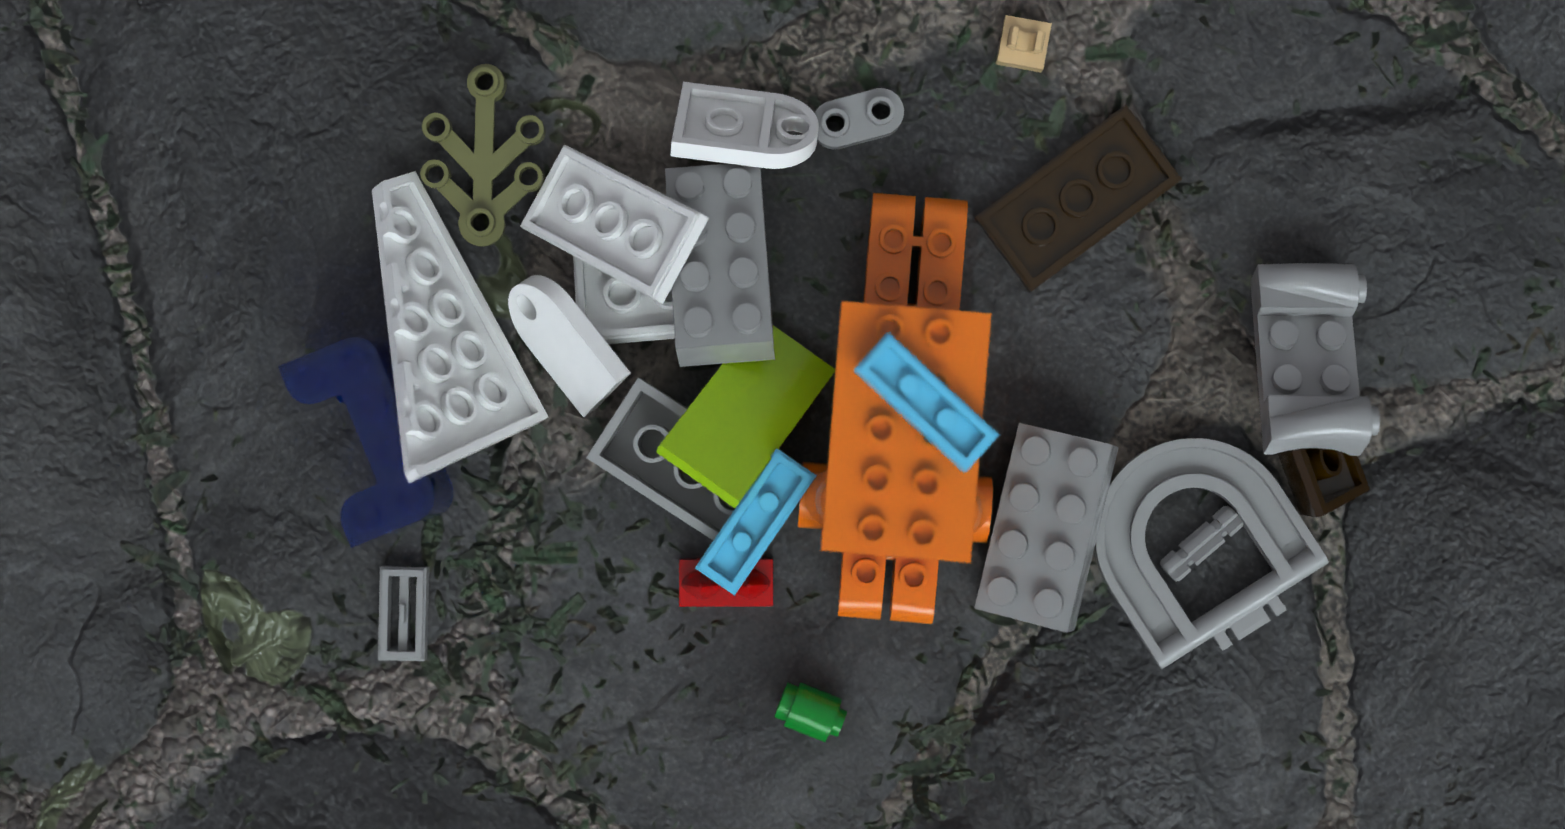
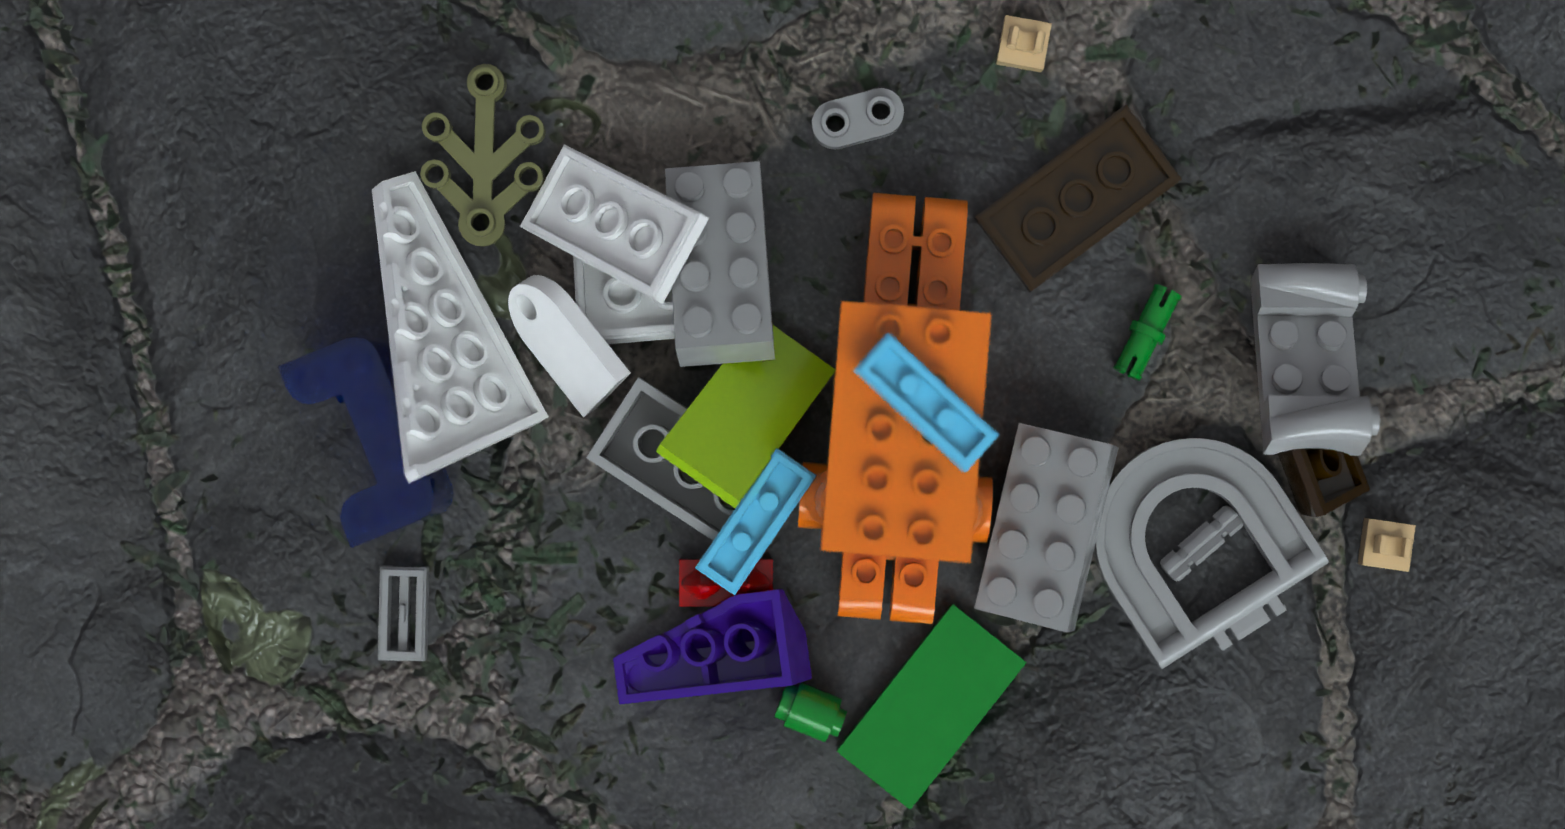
(729, 648): none -> dark purple wedge
(743, 127): white tile -> none
(931, 706): none -> green tile
(1147, 332): none -> green pin
(1386, 544): none -> tan tile

